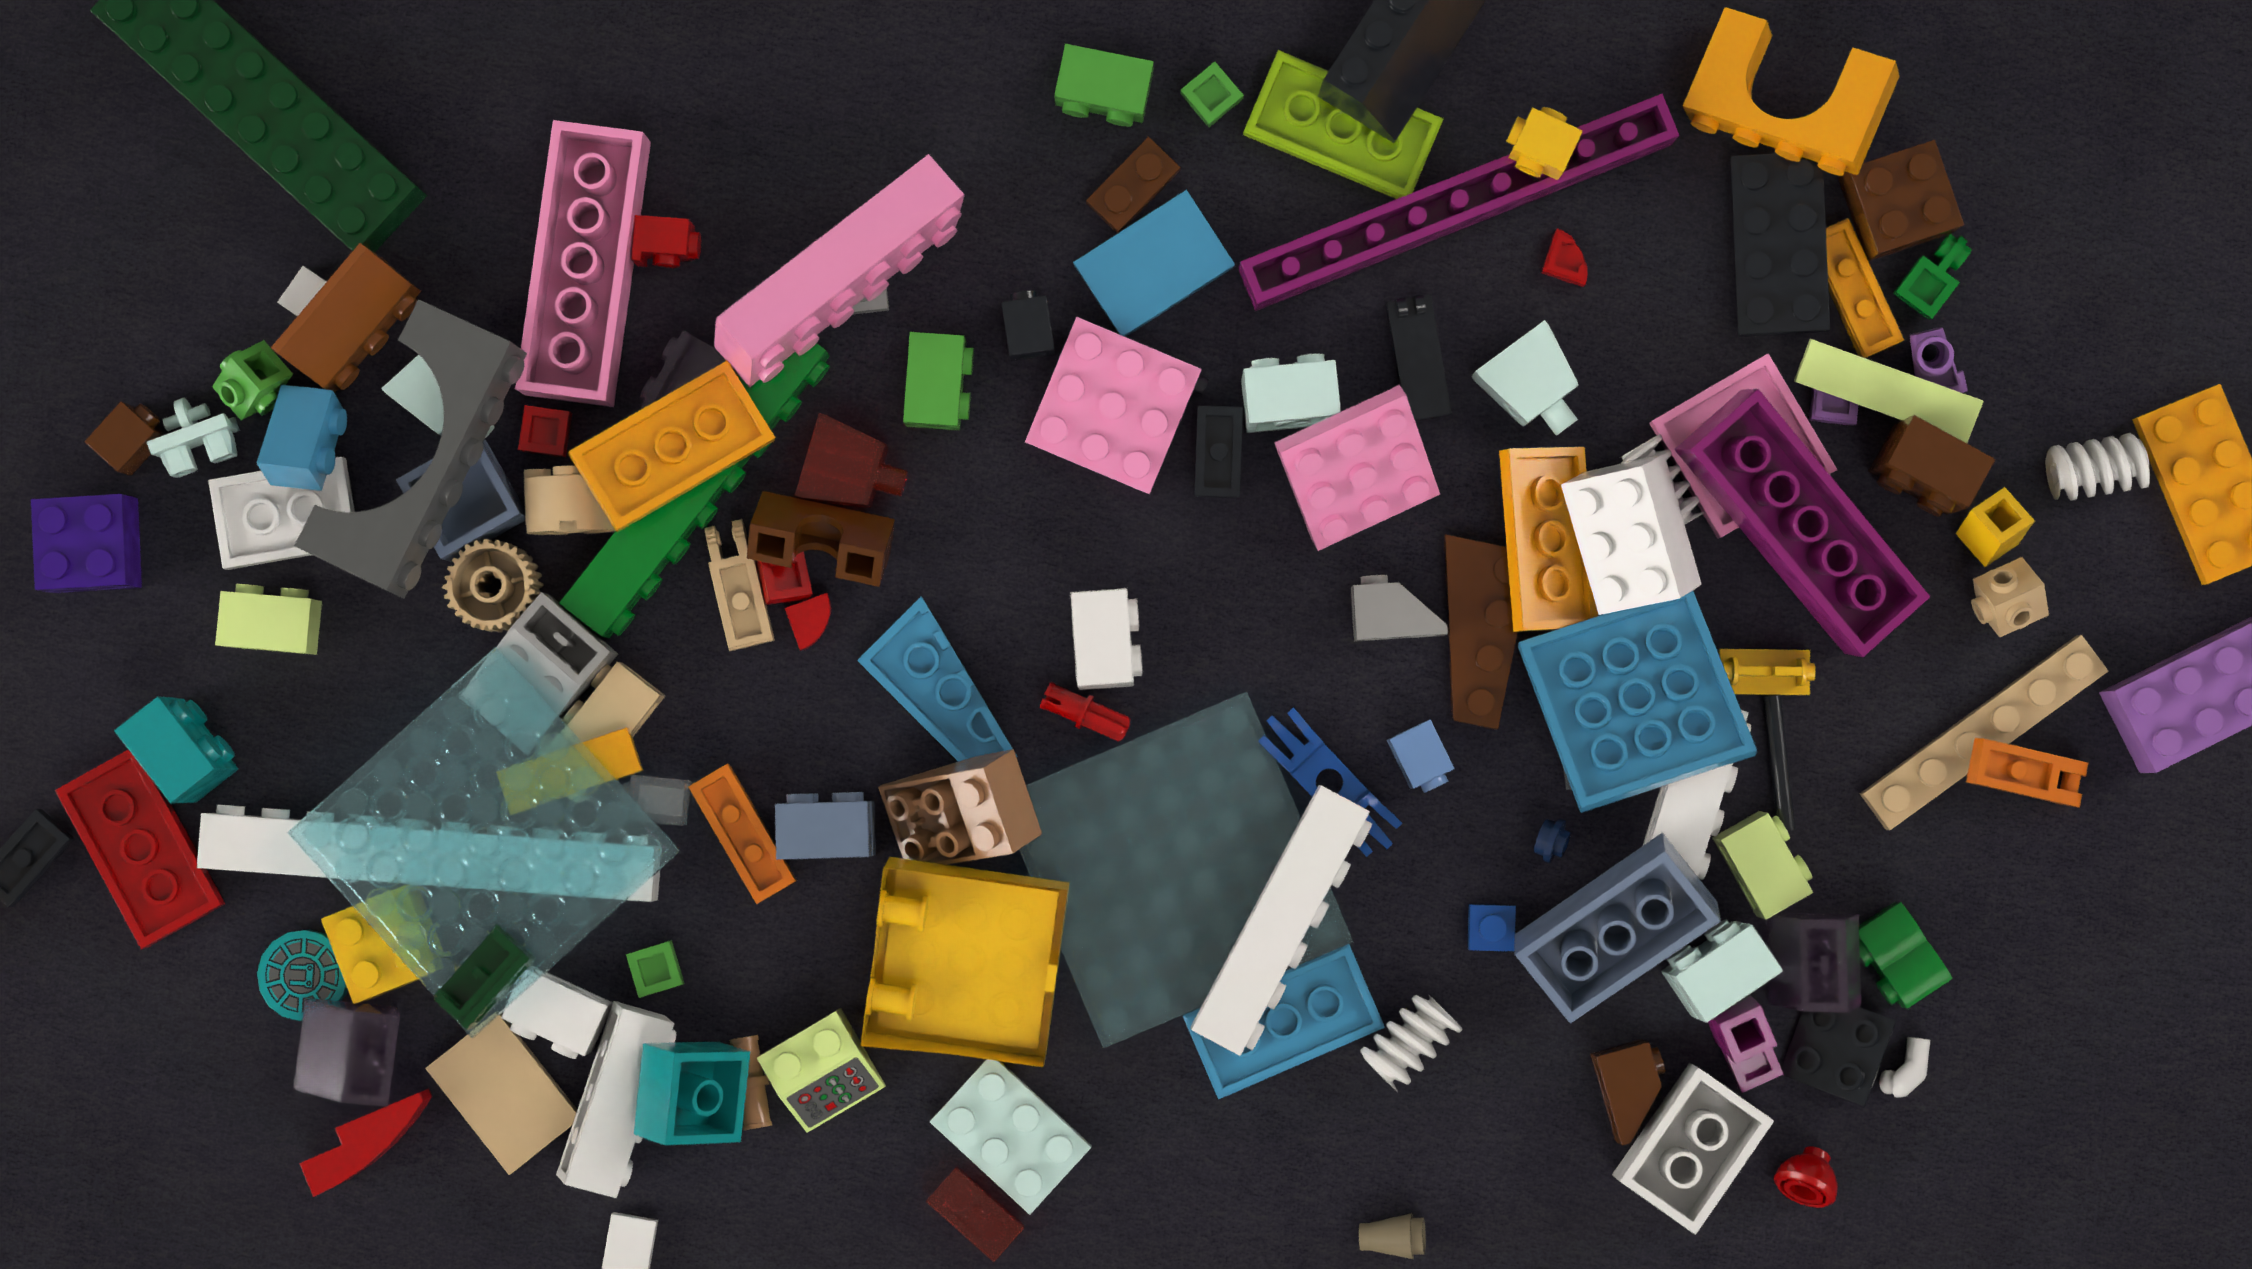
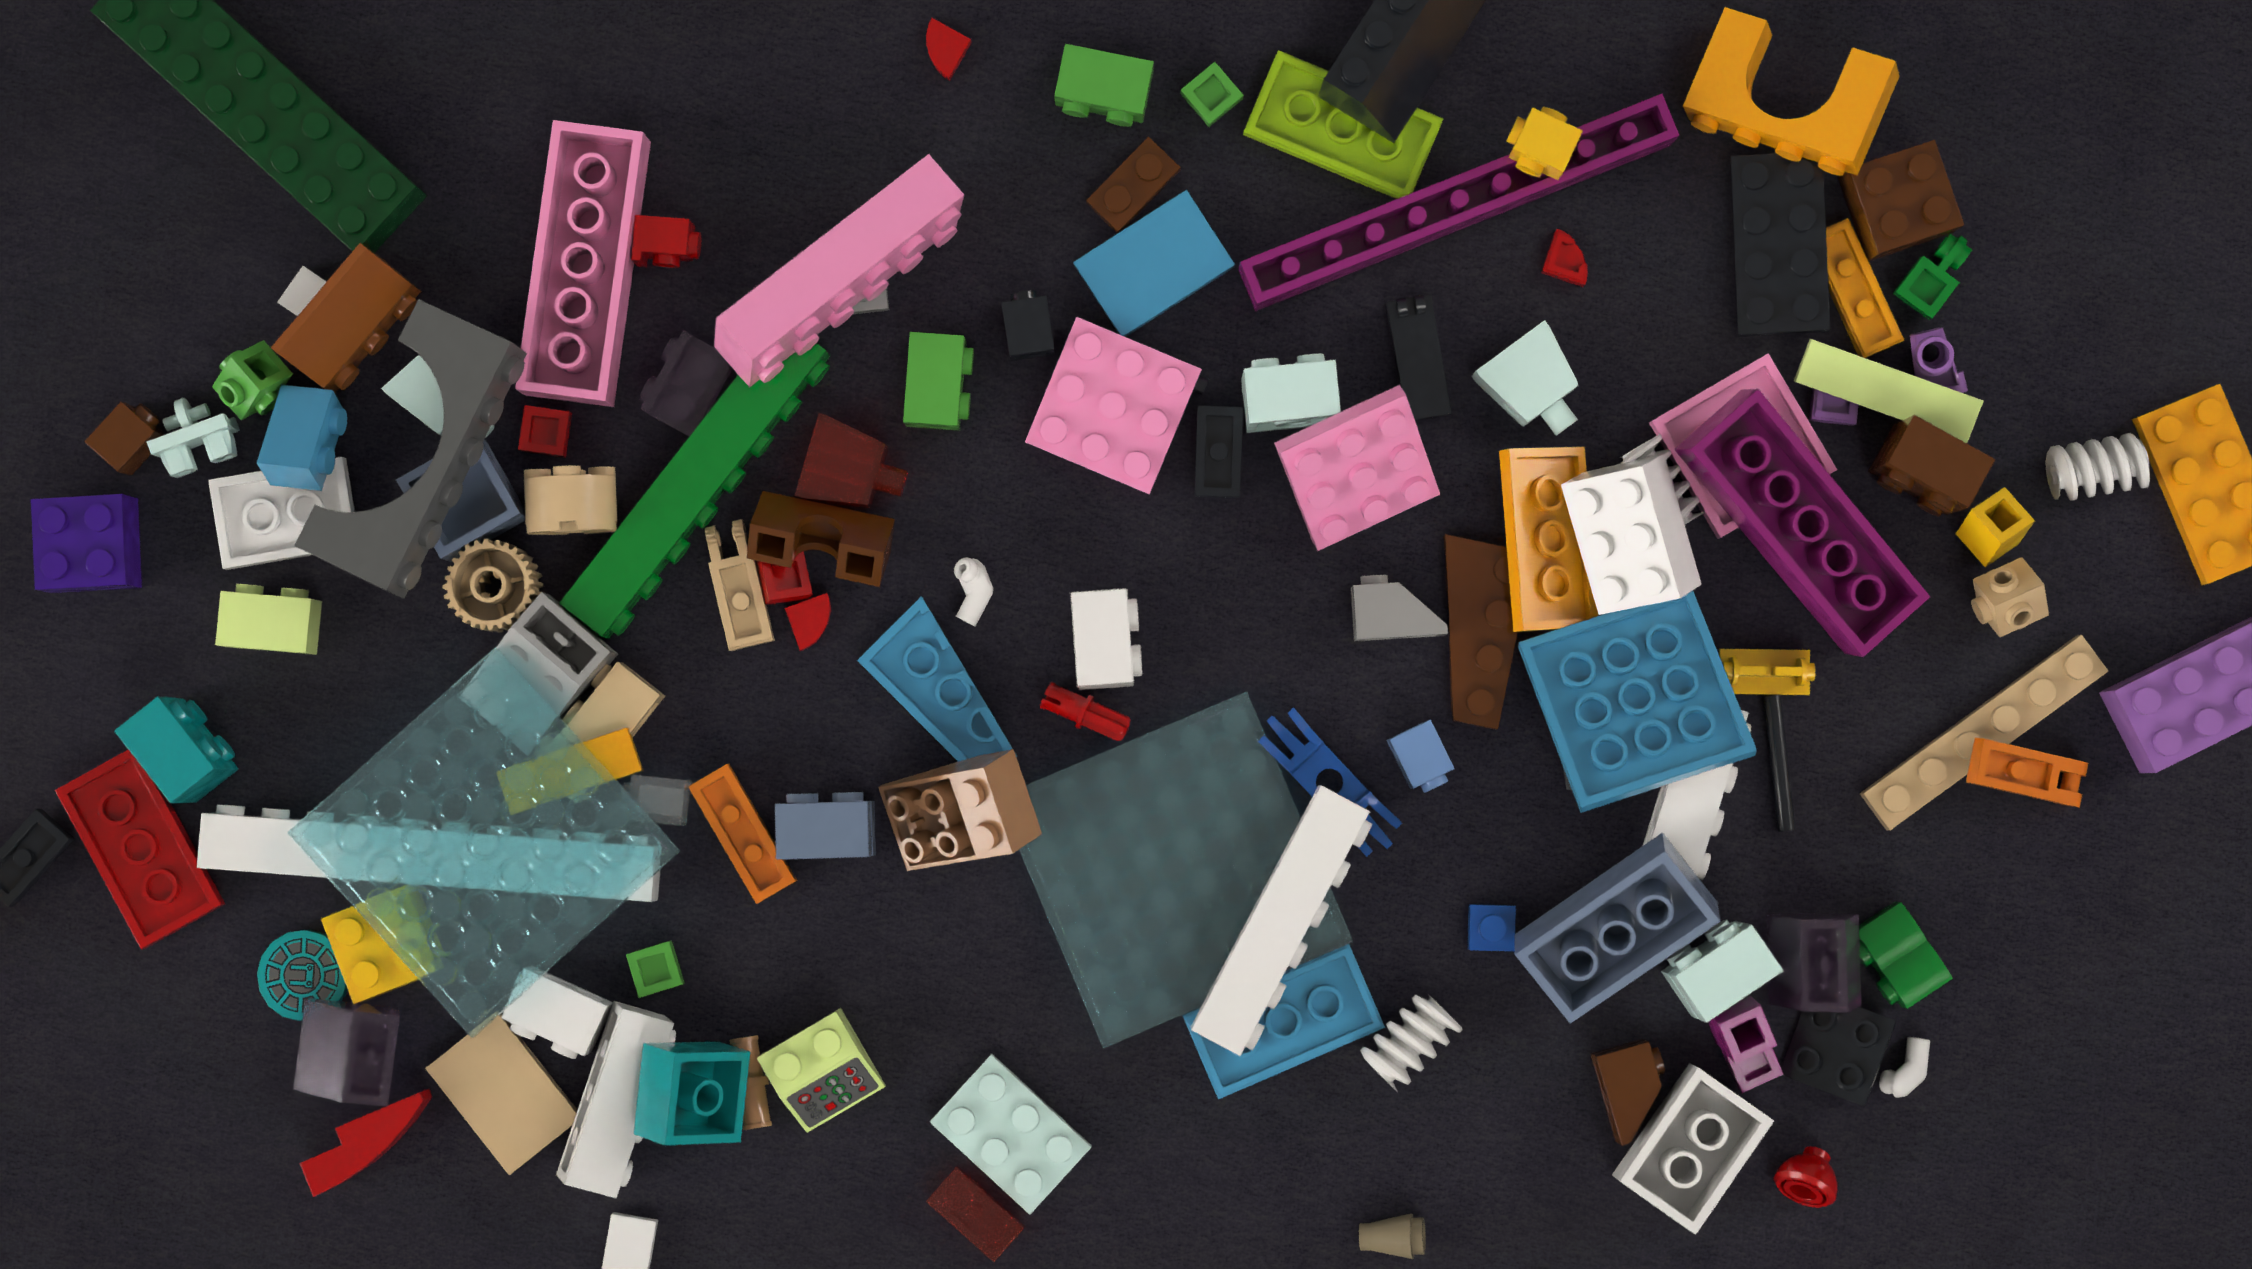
(484, 978): dark green hinge -> none
(671, 446): light orange plate -> none
(945, 47): none -> red tile
(964, 962): yellow piece -> none
(976, 587): none -> white arm
(1552, 840): dark blue plate -> none
(1764, 864): yellowish green brick -> none

